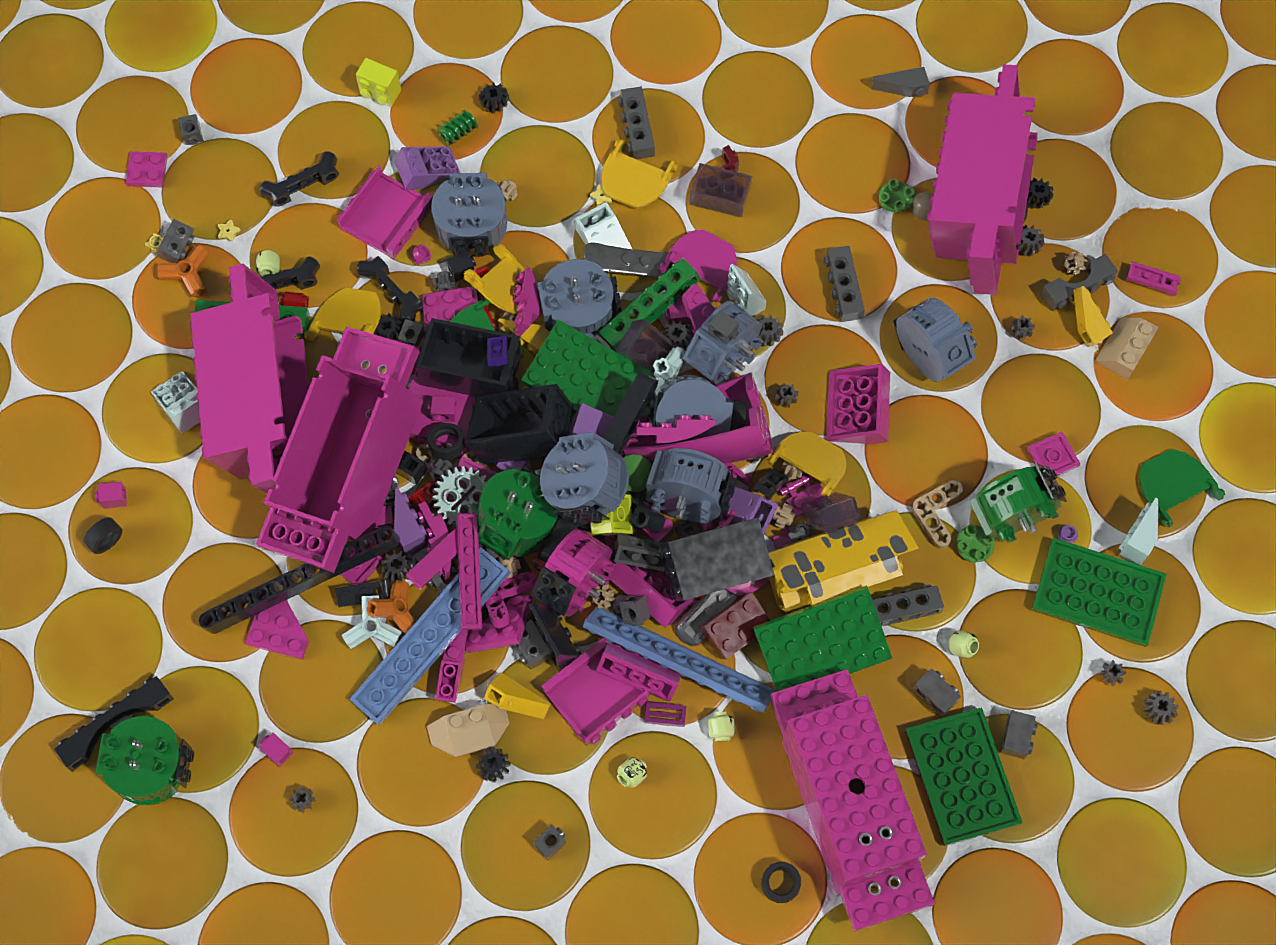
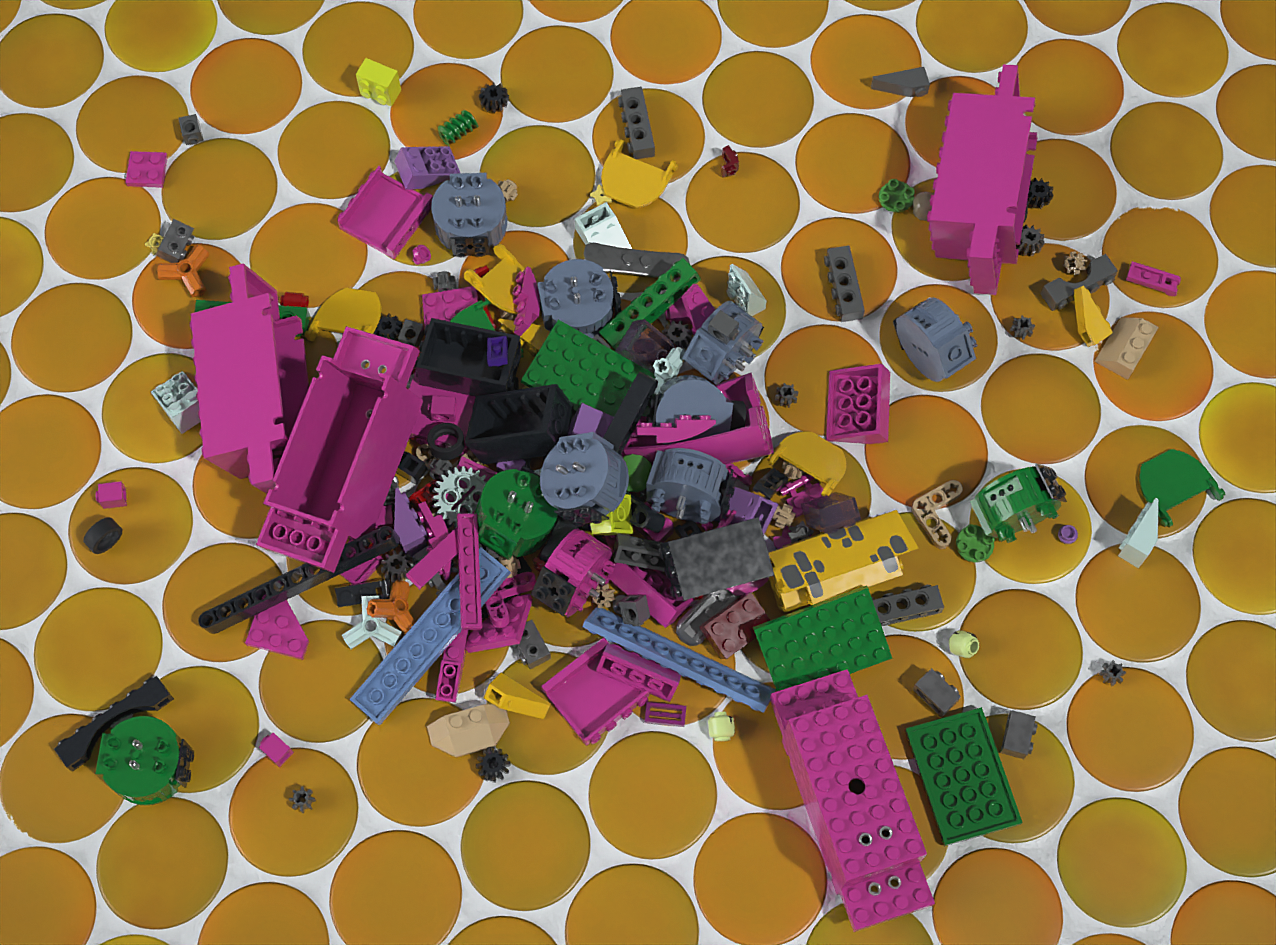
(228, 235): light yellow plate -> none
(267, 263): yellowish green head -> none
(281, 191): black plate -> none
(304, 275): black plate -> none
(379, 270): black plate -> none
(459, 264): black brick -> none
(549, 851): dark grey brick -> none
(554, 635): black slope -> none
(632, 772): yellowish green head -> none
(707, 255): dark pink piece -> none
(720, 190): brick -> none
(774, 327): flat silver gear -> none
(796, 882): black tyre -> none
(1054, 453): dark pink plate -> none
(1099, 592): green plate -> none
(1157, 700): flat silver gear -> none

